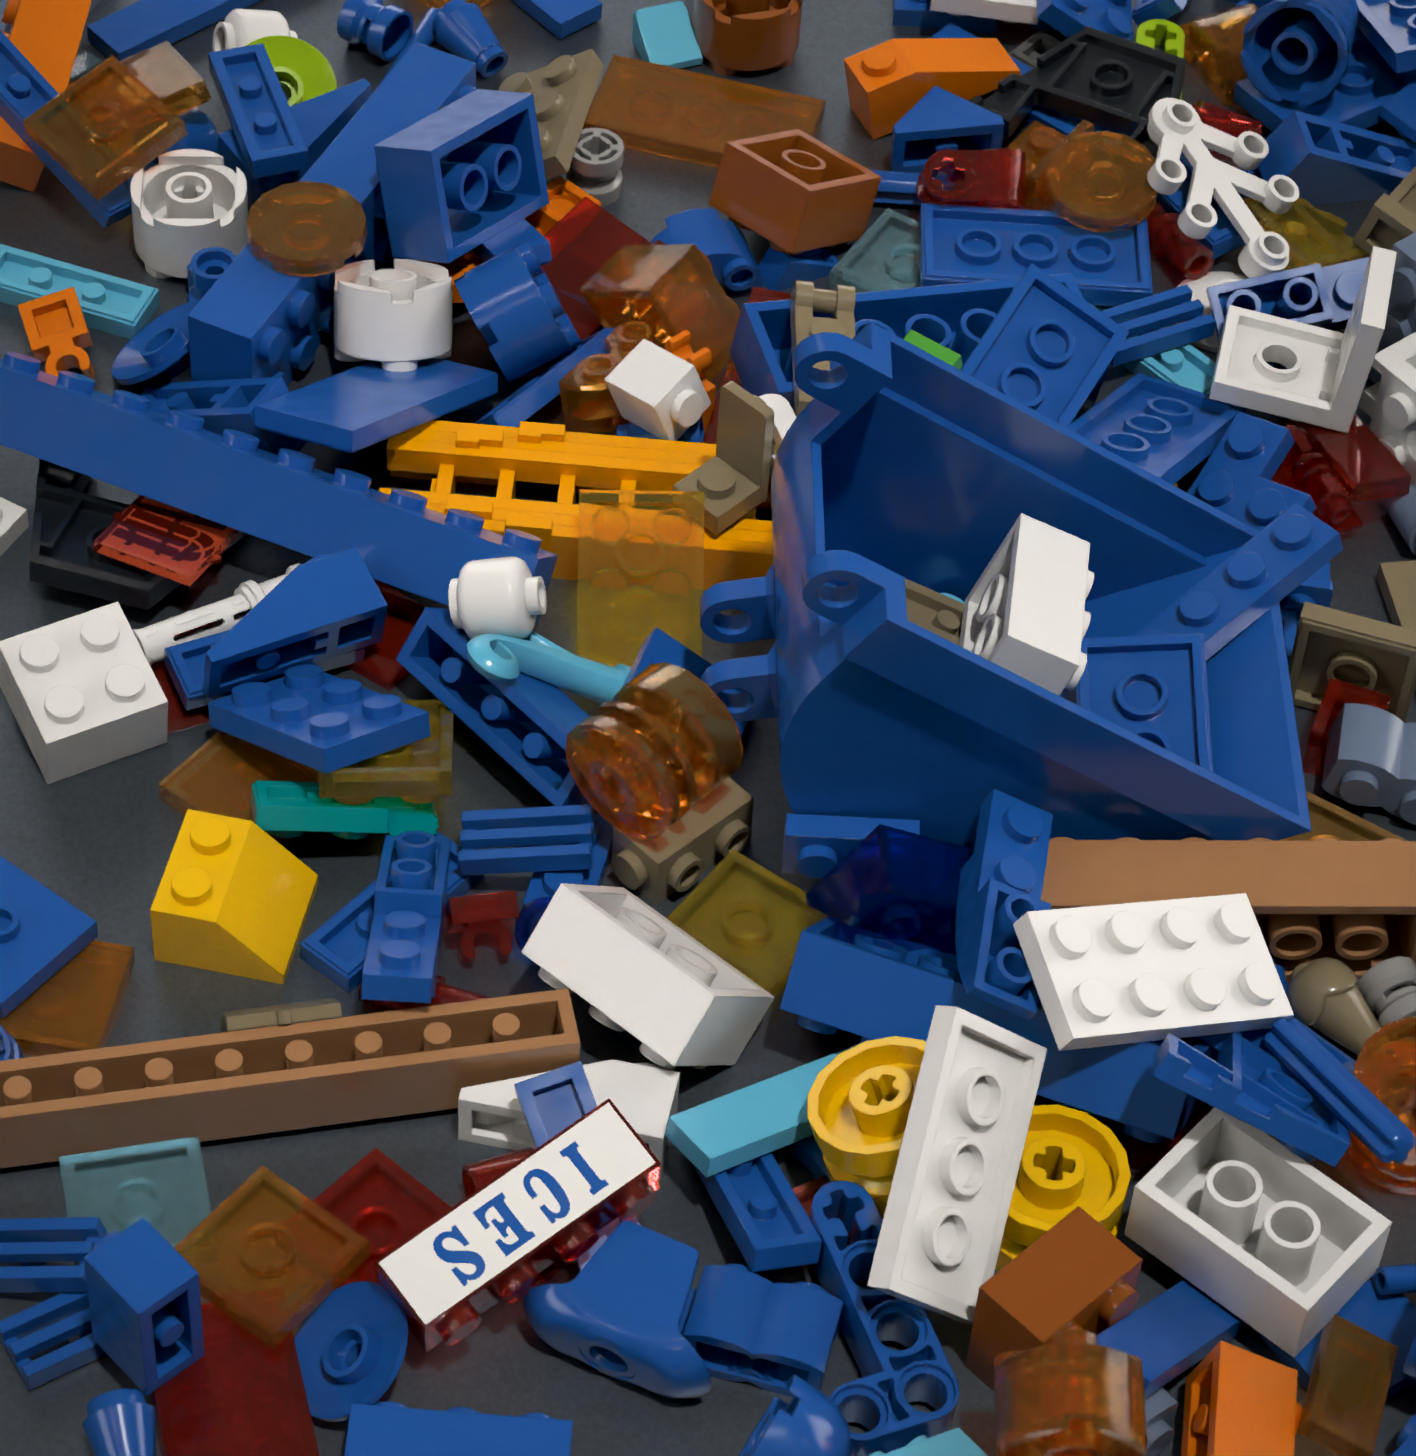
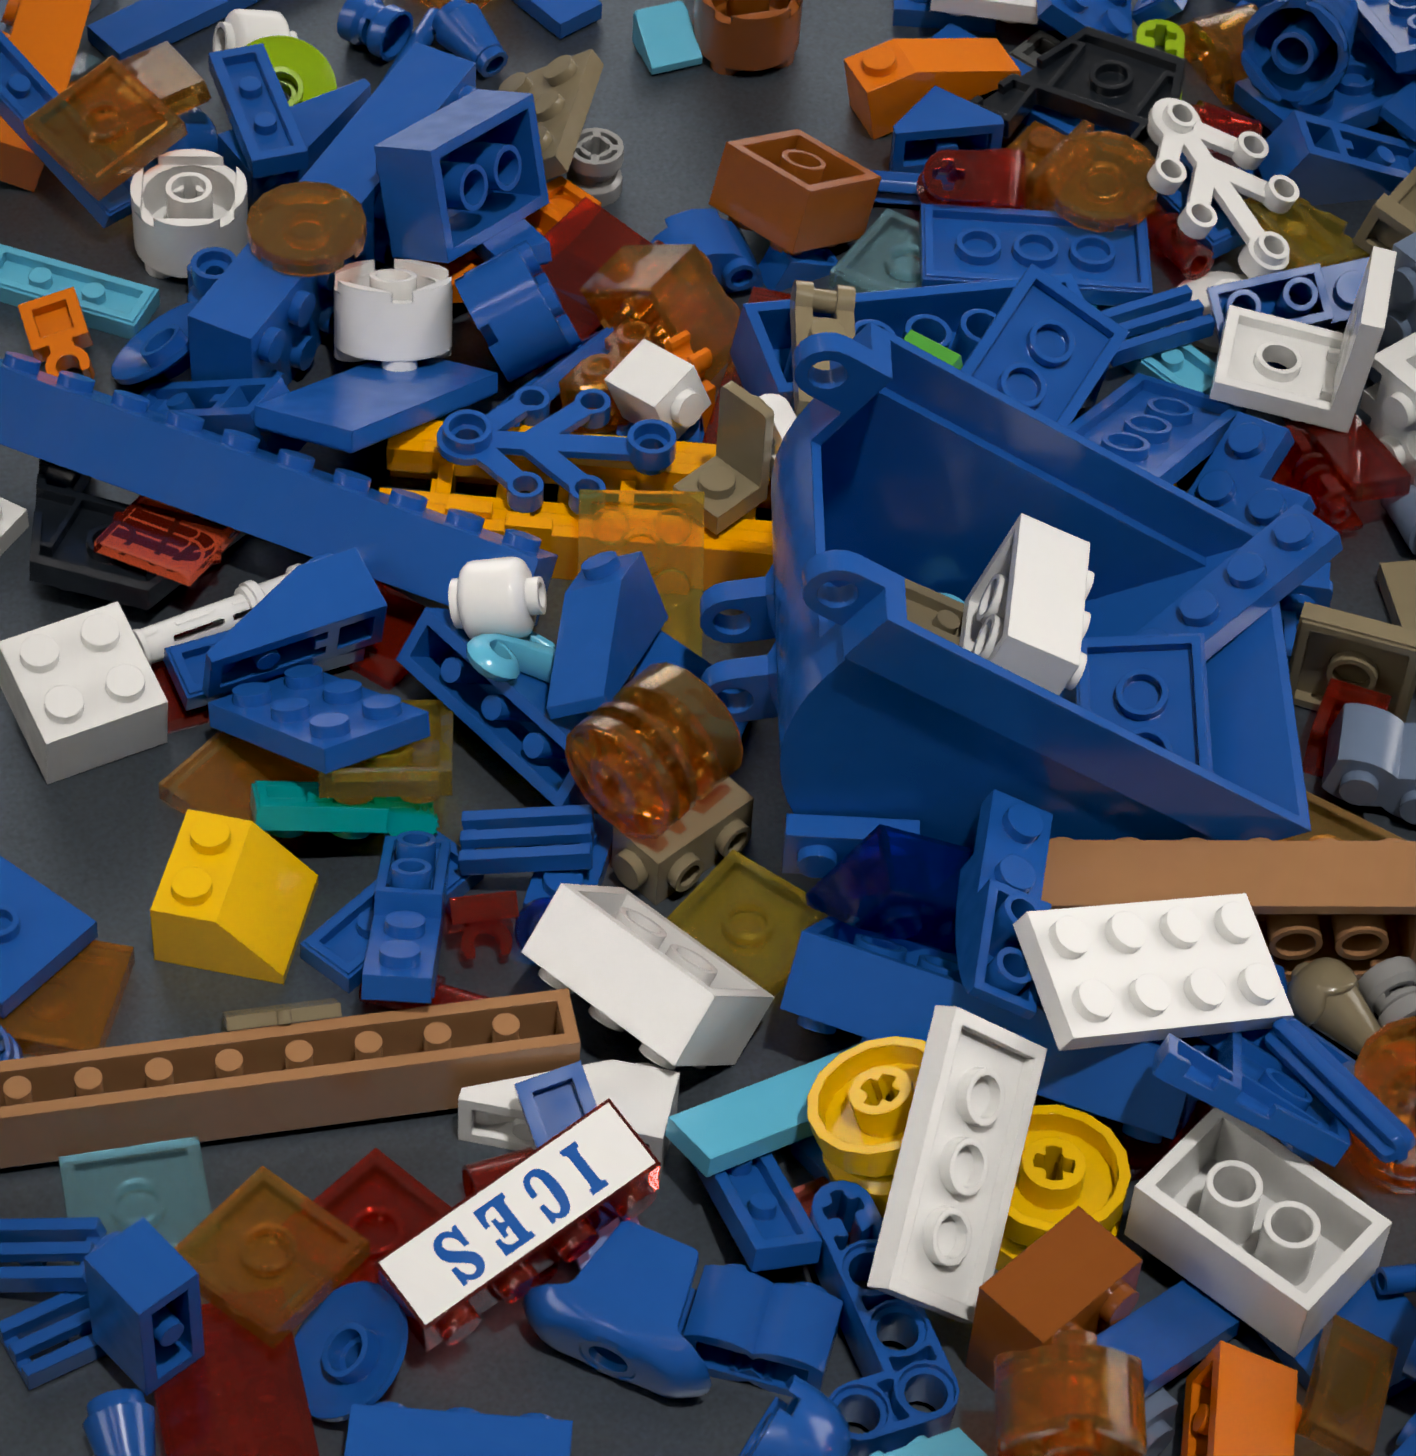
(483, 440): none -> blue plant
(603, 631): none -> blue slope
(692, 112): clear orange tile -> none

